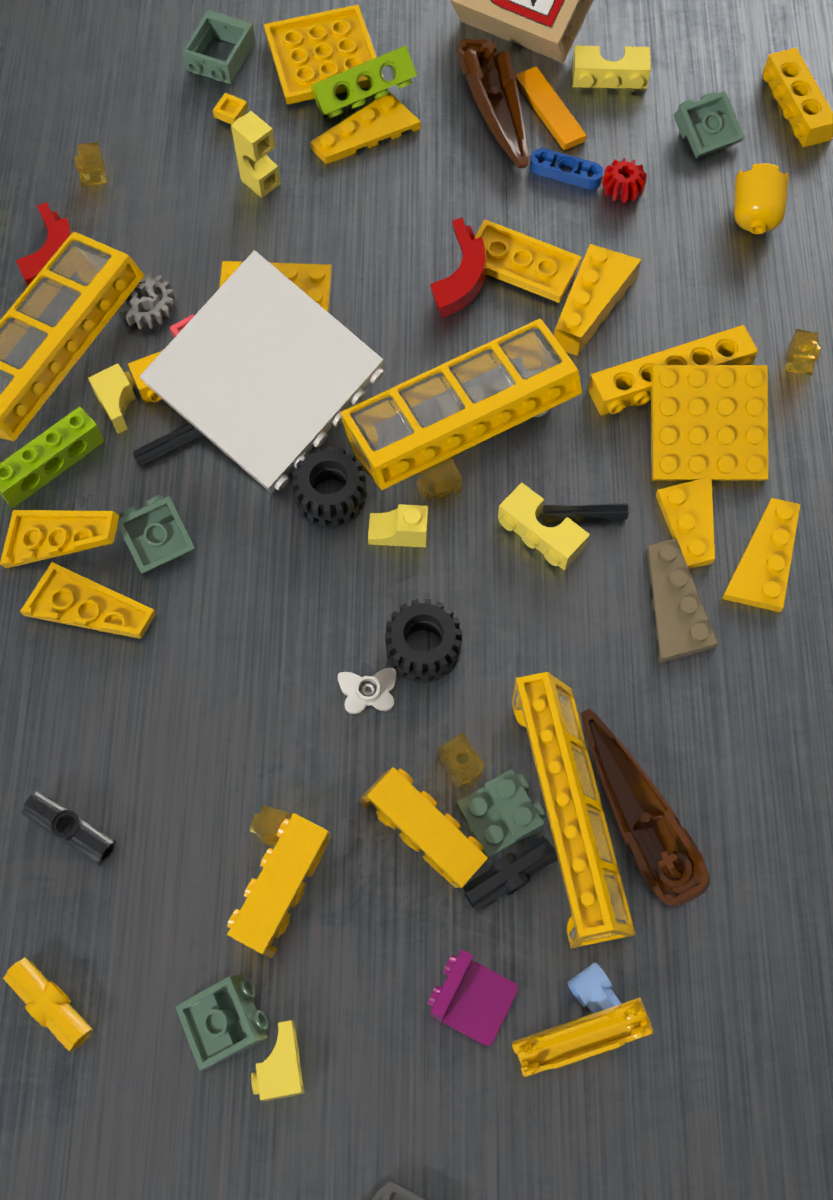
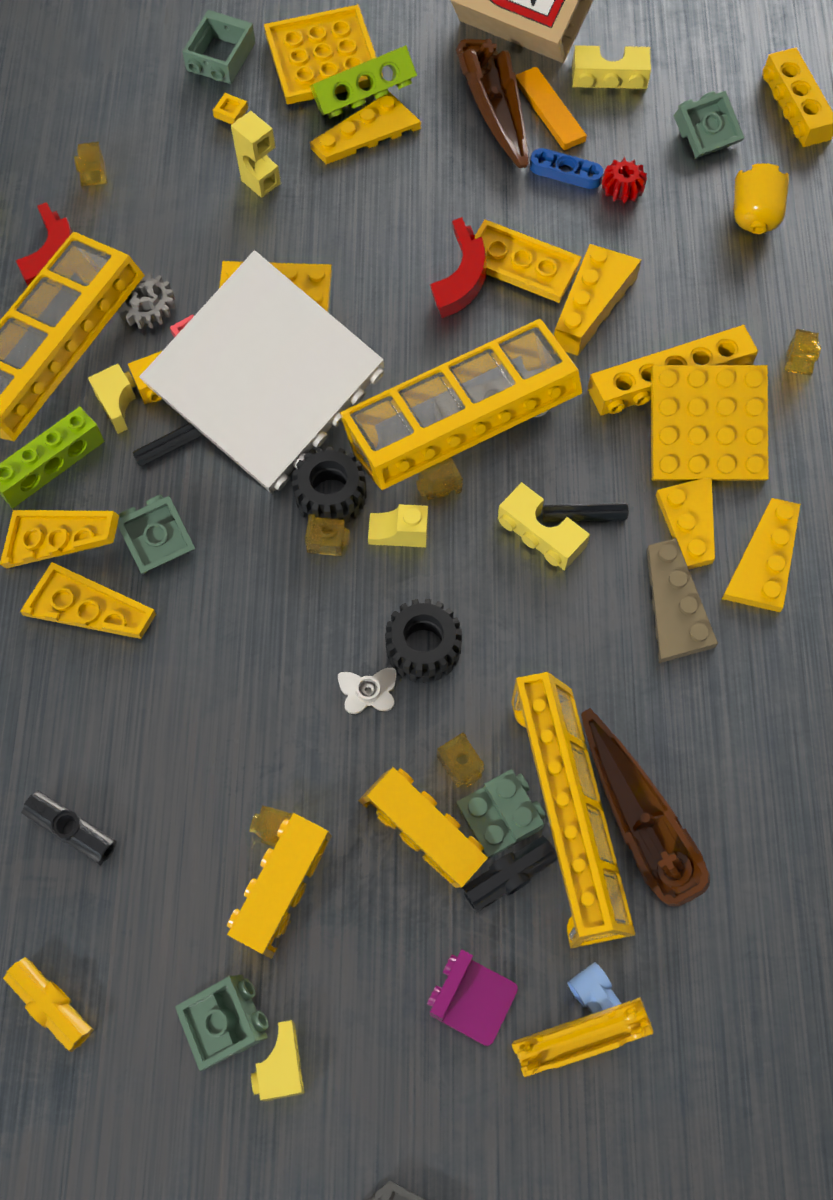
(324, 544): none -> clear yellow brick

